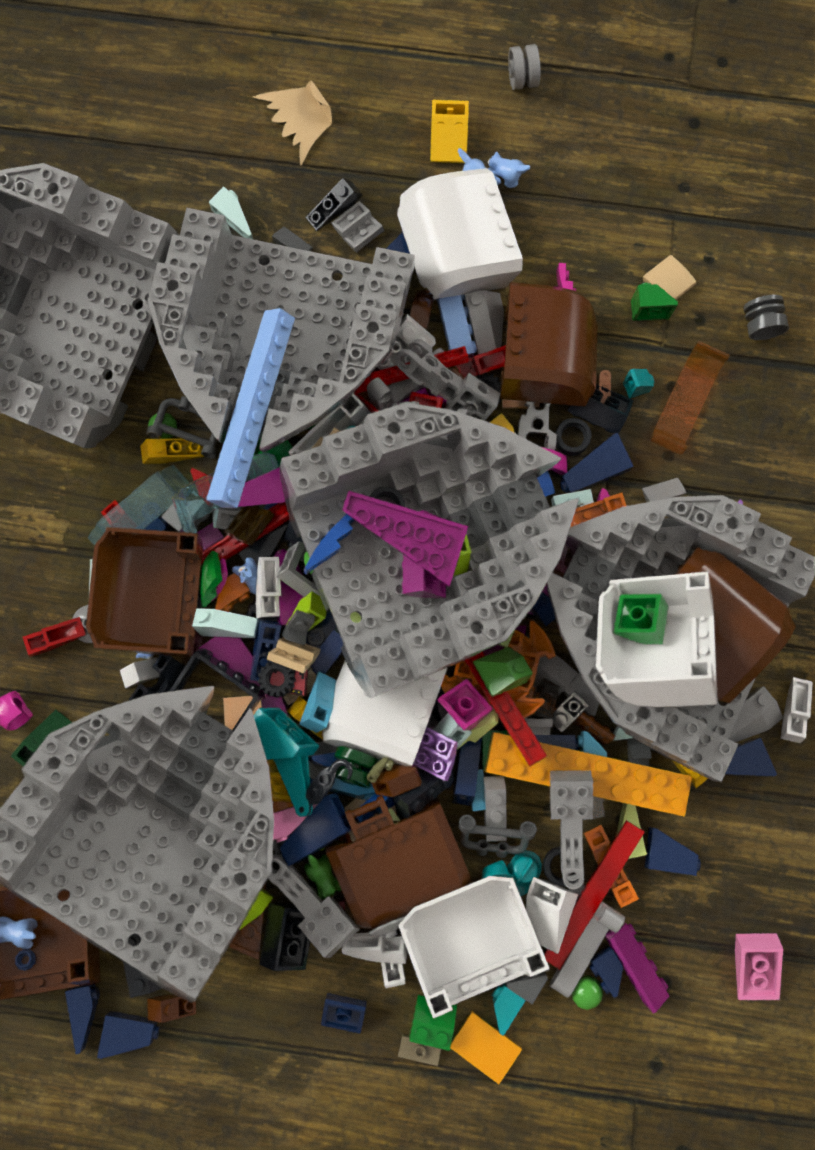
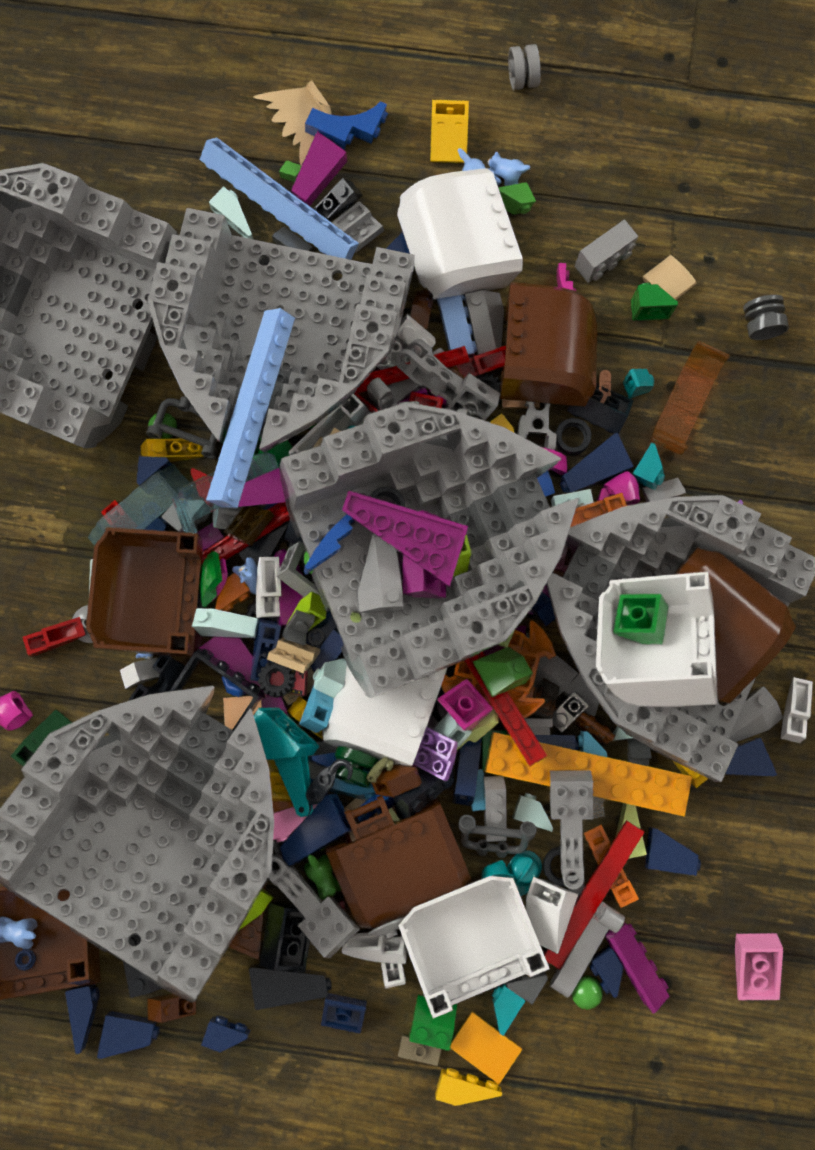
(149, 466): none -> dark blue slope
(223, 1034): none -> dark blue slope
(232, 689): none -> blue arm
(277, 200): none -> light blue brick
(286, 987): none -> black slope
(290, 171): none -> bright green slope
(318, 169): none -> magenta slope
(330, 677): none -> light aqua slope
(343, 128): none -> blue arch
(381, 580): none -> light grey wedge
(462, 1089): none -> yellow slope
(517, 198): none -> bright green slope
(531, 810): none -> light aqua slope
(606, 251): none -> light grey brick
(625, 484): none -> dark pink piece
(650, 470): none -> teal slope

